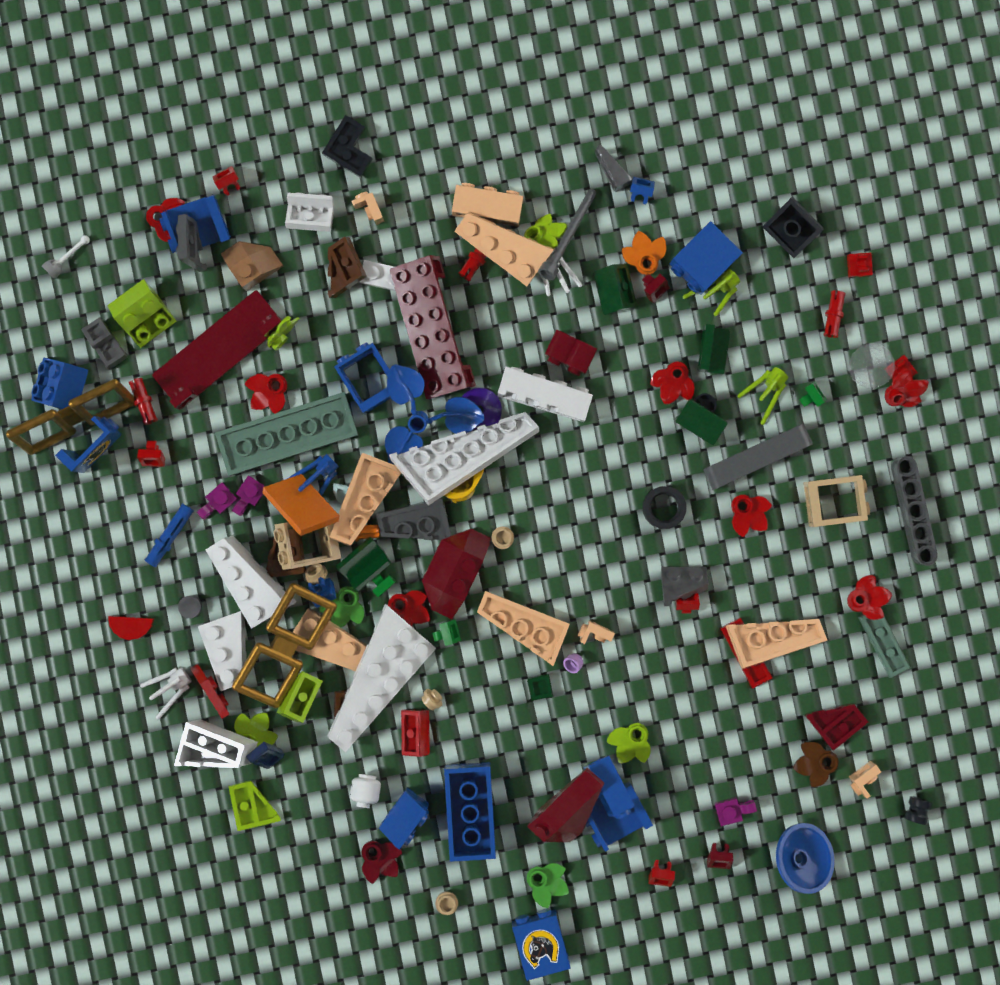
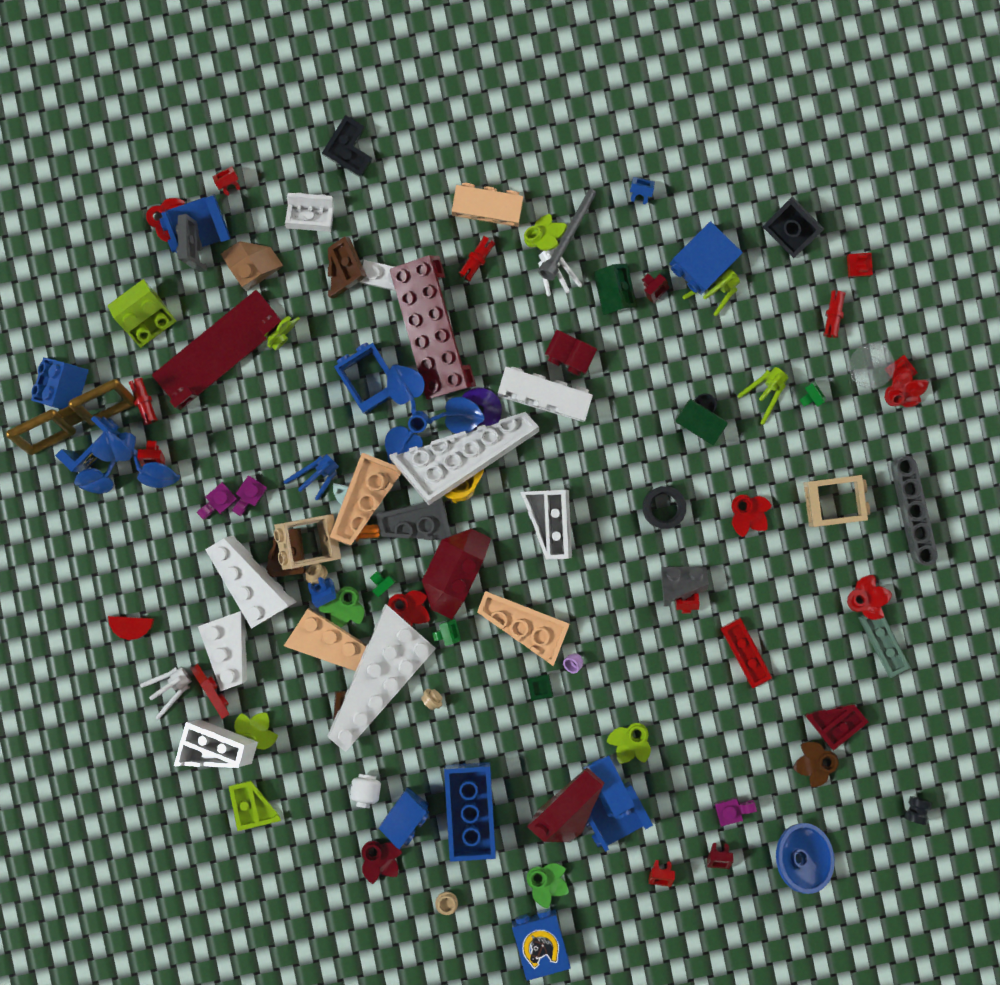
(54, 266): hinge -> none
(104, 343): flat silver slope -> none
(122, 448): none -> blue plant
(164, 543): blue pin -> none
(190, 606): flat silver tile -> none
(264, 394): red plate -> none
(265, 755): dark blue tile -> none
(284, 645): pearl gold bar -> none
(286, 434): sand green plate -> none
(300, 697): lime slope -> none
(302, 510): orange tile -> none
(364, 564): dark green panel -> none
(372, 210): light nougat bracket -> none
(415, 732): red slope -> none
(502, 537): tan plate -> none
(505, 247): light nougat wing -> none
(551, 521): none -> white wedge
(599, 632): light nougat bracket -> none
(614, 172): flat silver slope -> none
(644, 249): orange plate -> none
(672, 386): red plate -> none
(713, 349): dark green panel -> none
(758, 456): dark grey beam -> none
(771, 640): light nougat wing -> none
(865, 775): light nougat bracket -> none

